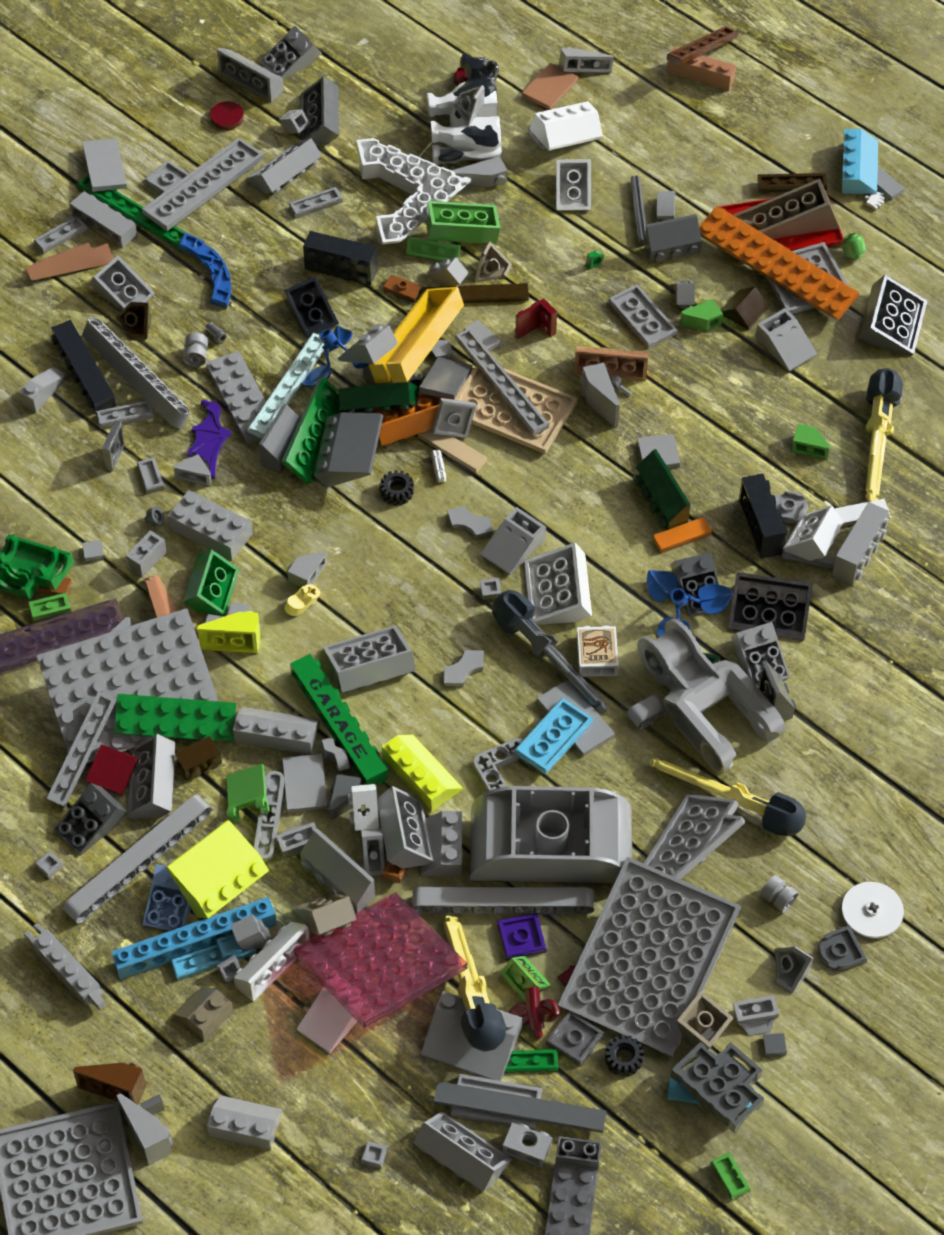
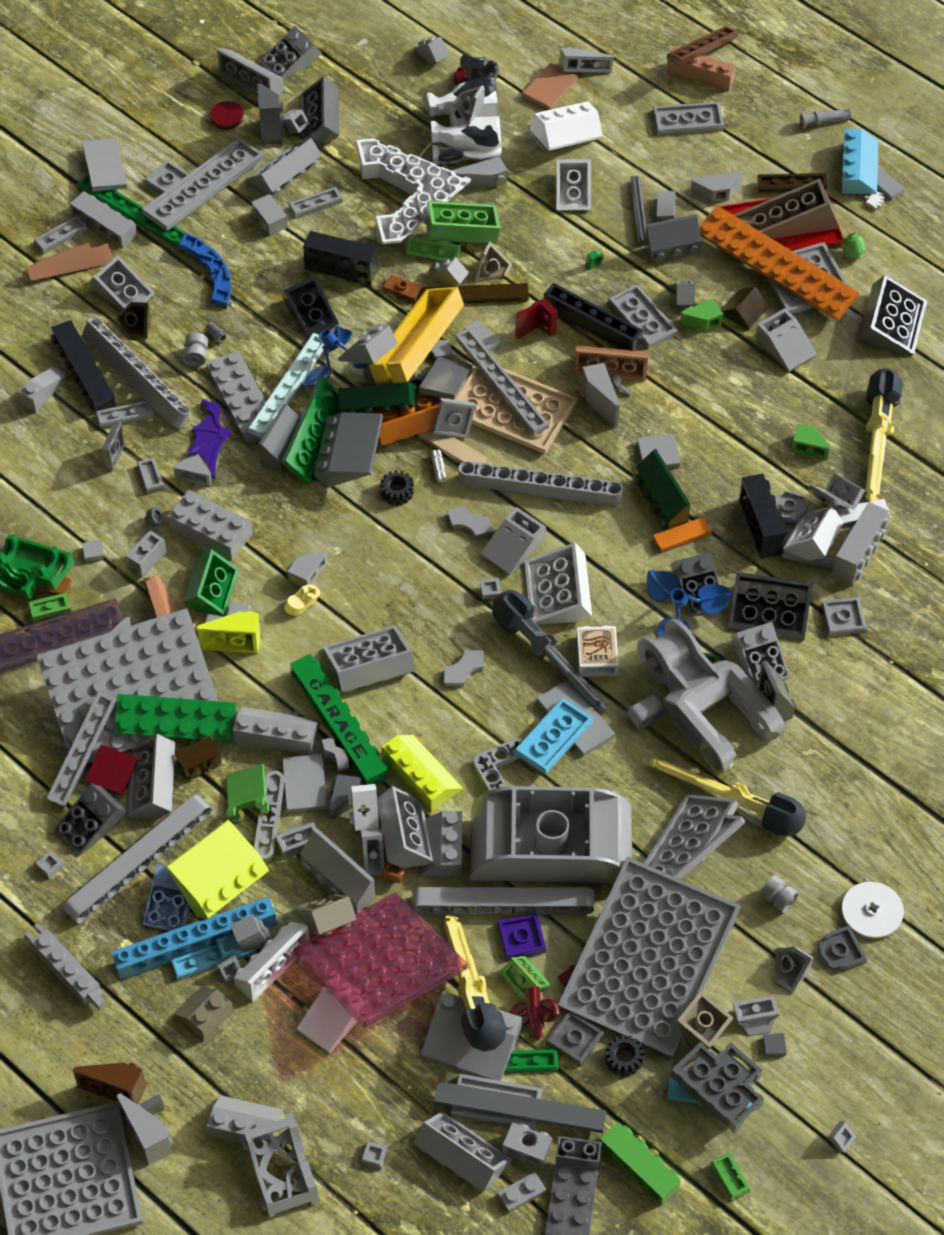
(269, 215): none -> light grey brick
(270, 116): none -> dark grey slope
(304, 1184): none -> light grey fence
(432, 49): none -> light grey slope
(521, 1192): none -> light grey plate
(529, 481): none -> light grey beam
(594, 318): none -> black brick
(640, 1163): none -> bright green brick
(688, 118): none -> light grey tile
(717, 187): none -> light grey slope
(817, 118): none -> light grey pin
(840, 493): none -> light grey bracket
(842, 1136): none -> light grey plate
(843, 616): none -> light grey tile

